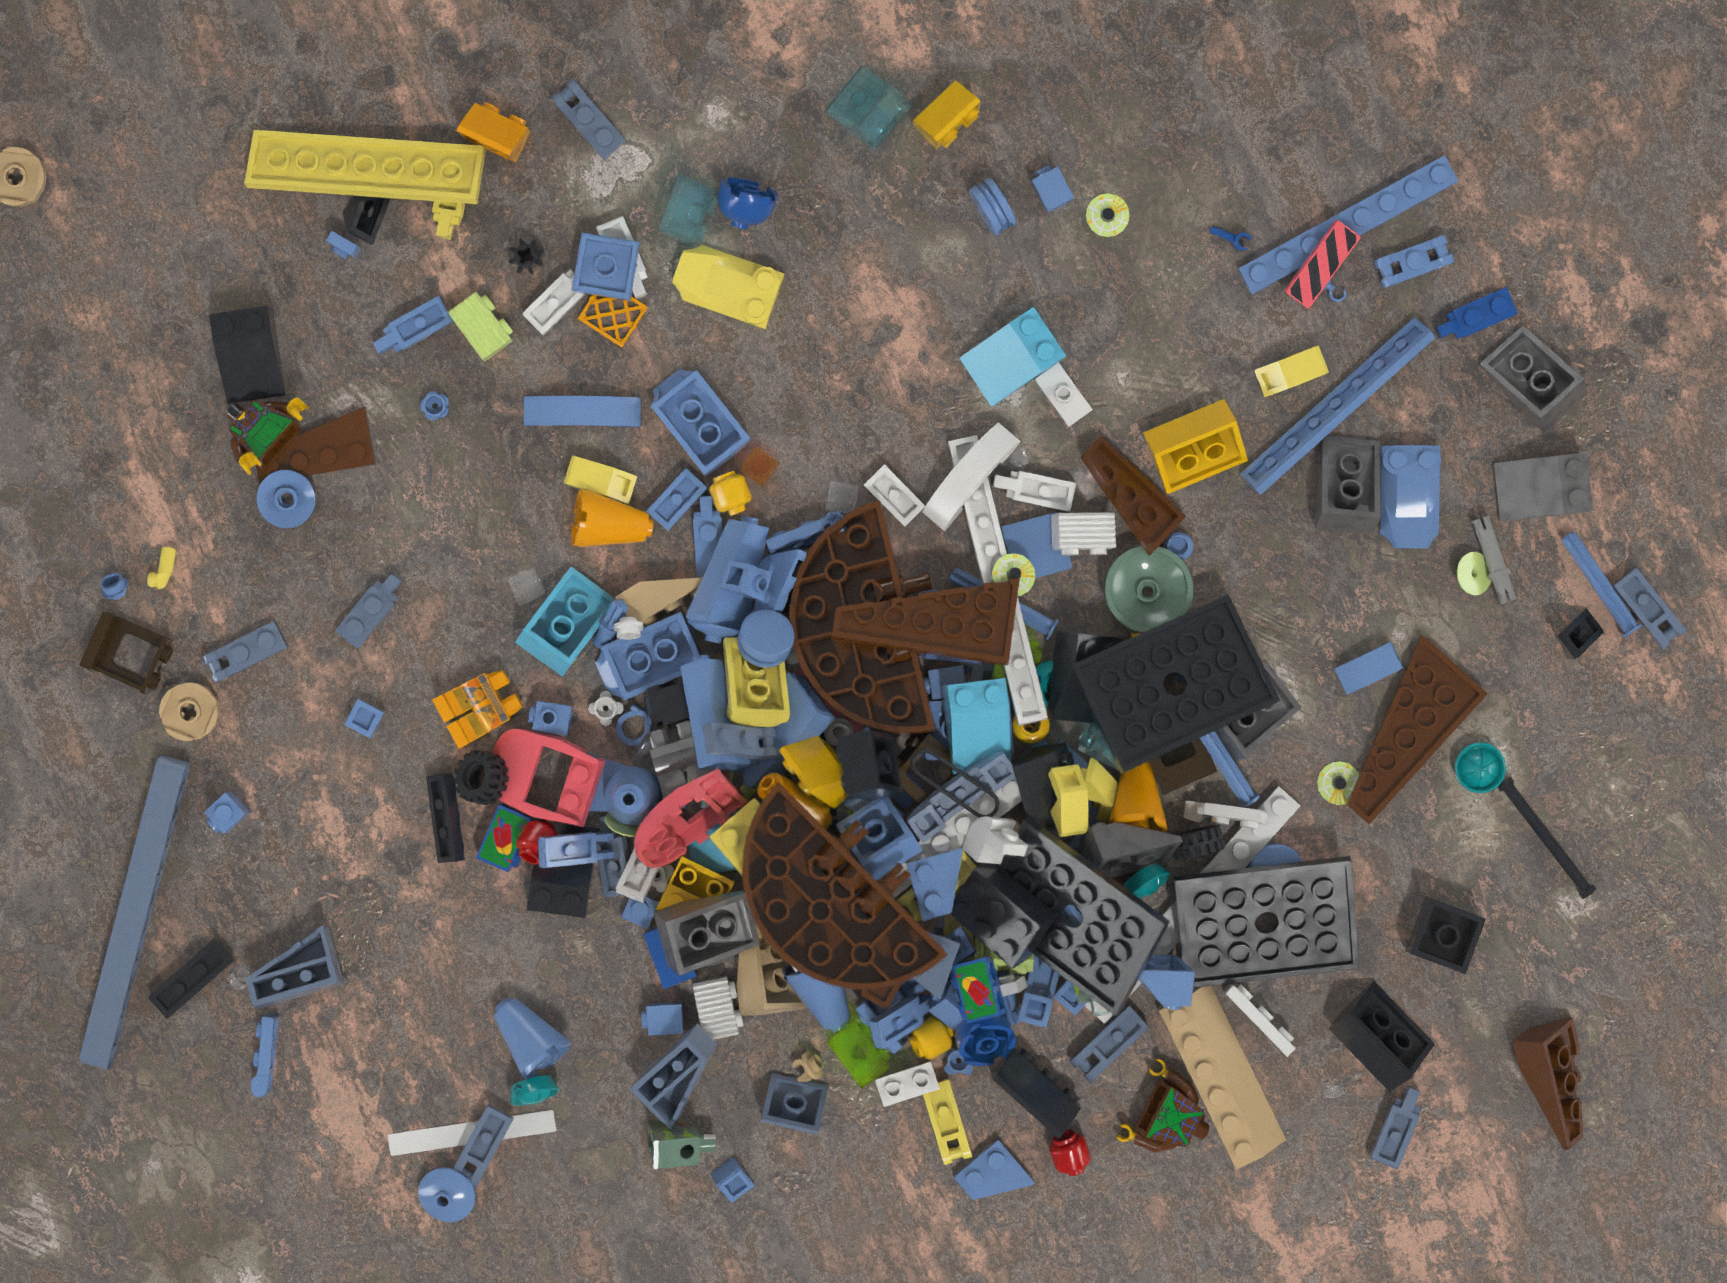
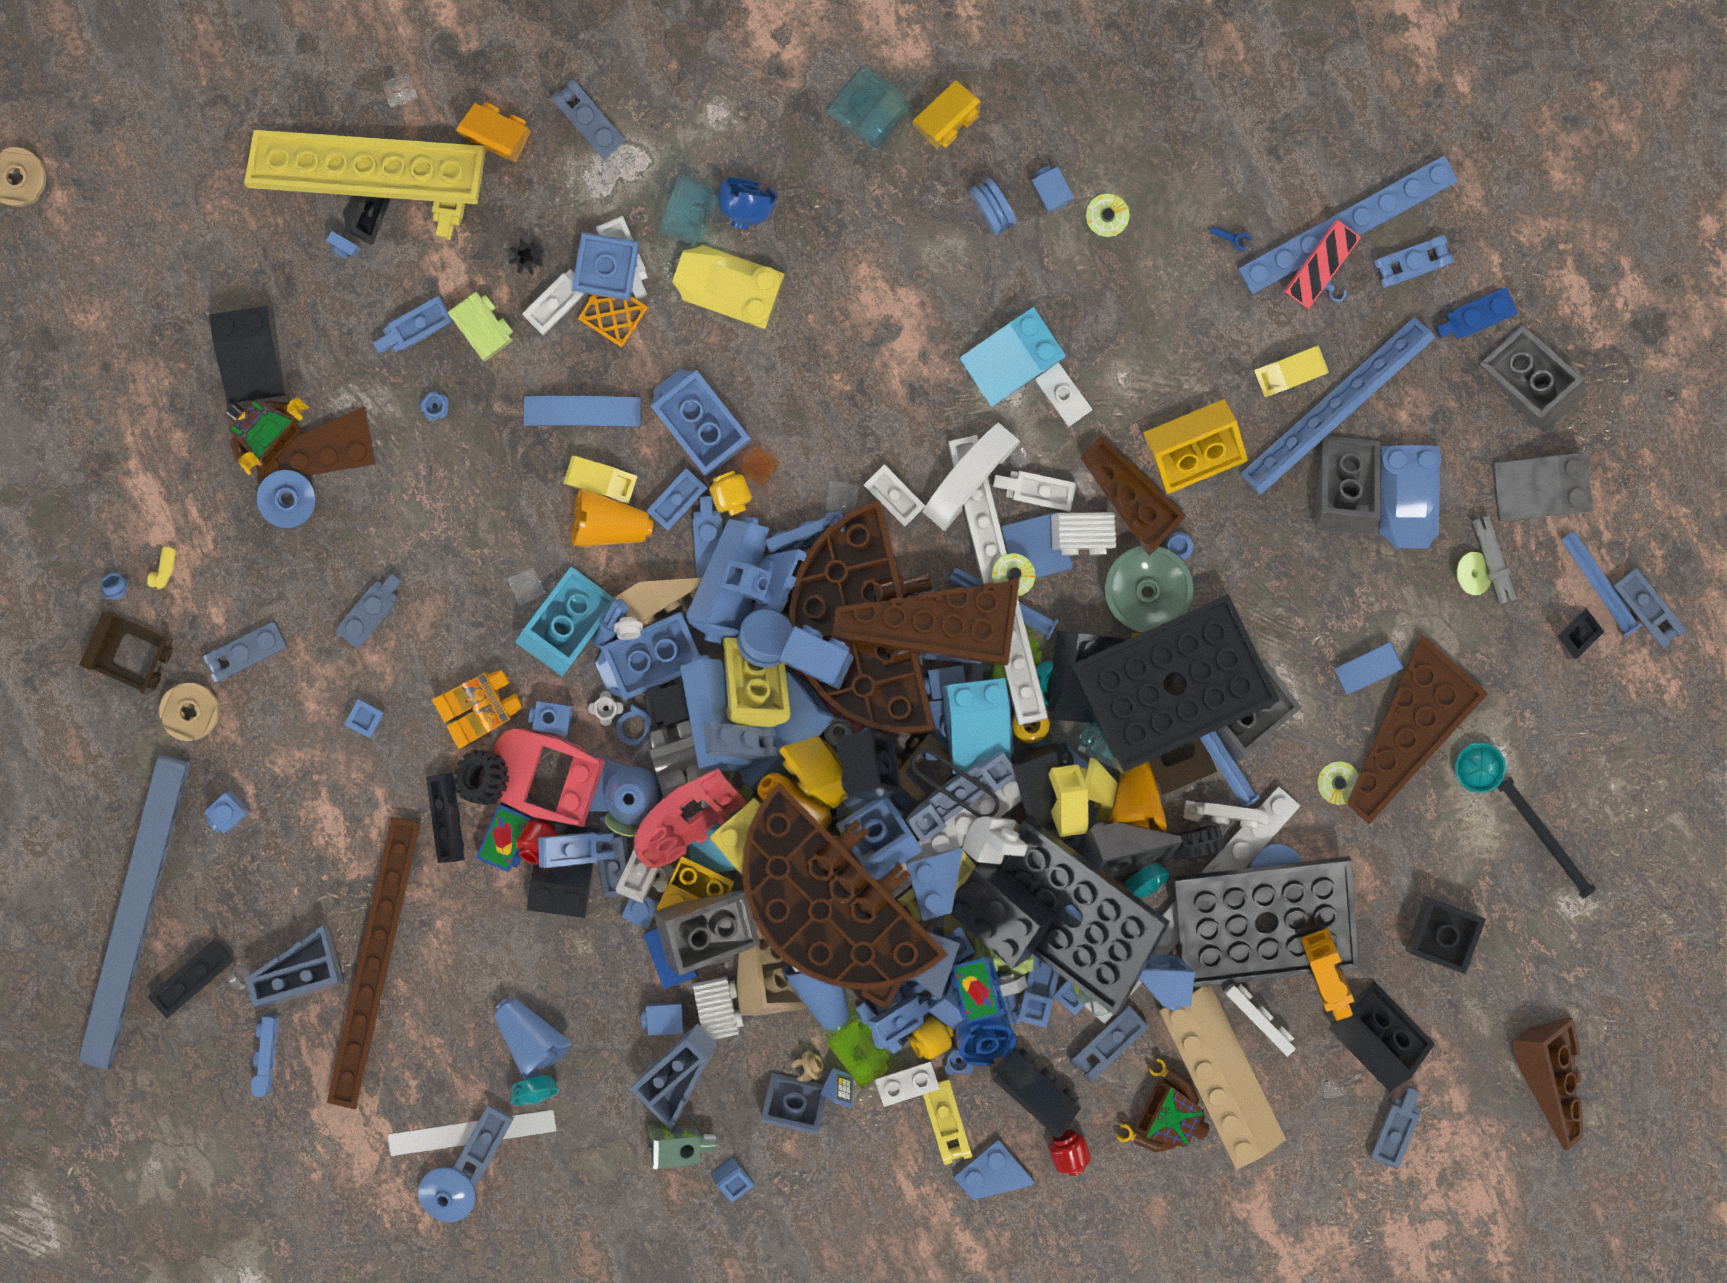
(374, 963): none -> reddish brown plate
(400, 90): none -> clear plate
(817, 657): none -> medium blue brick
(839, 1088): none -> slope
(1329, 979): none -> light orange hips

